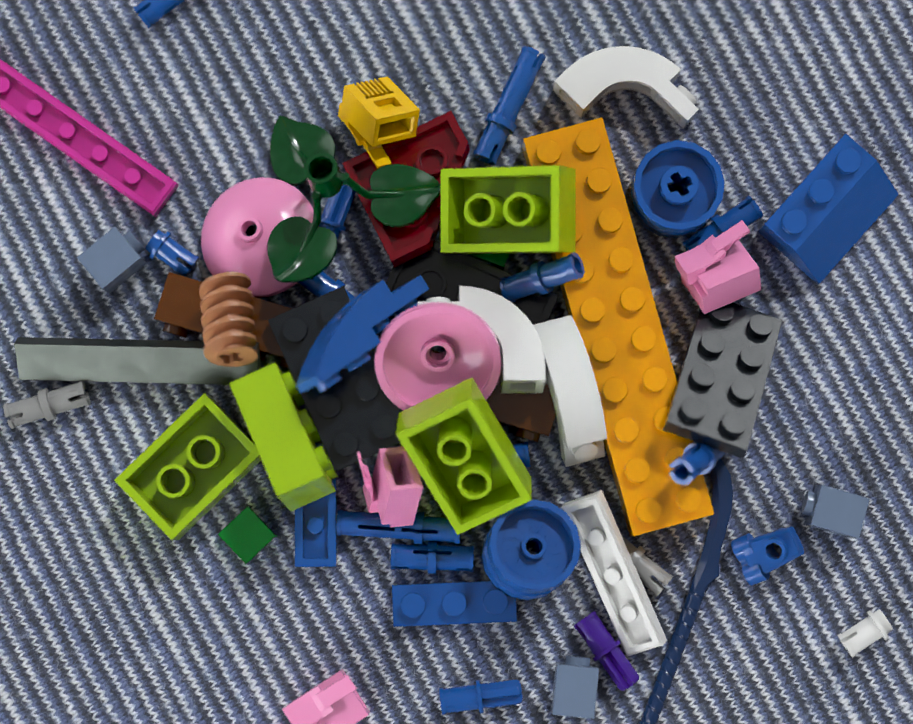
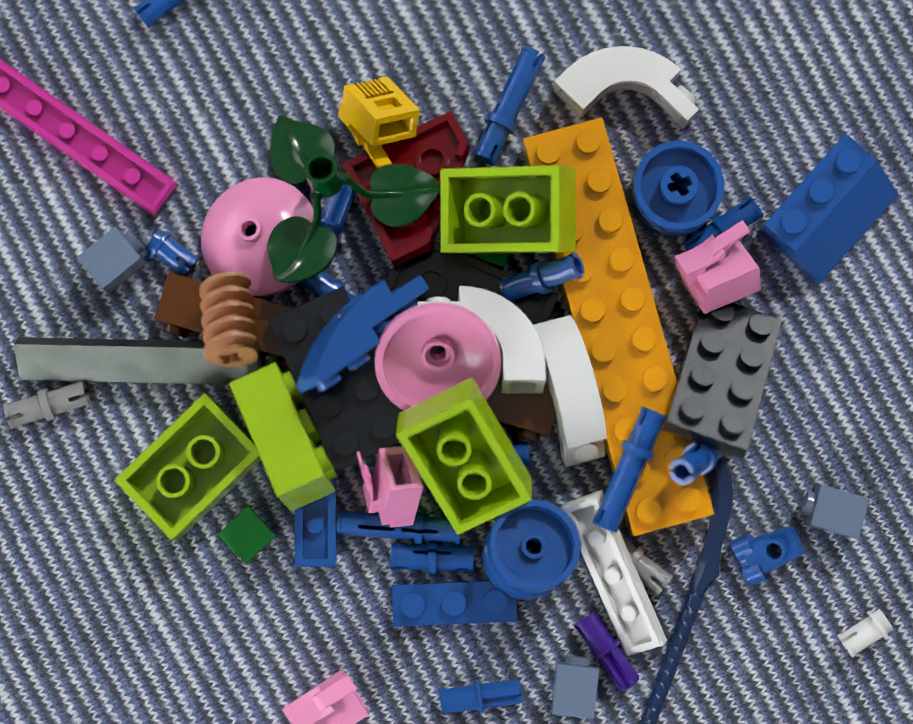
(629, 469): none -> blue pin

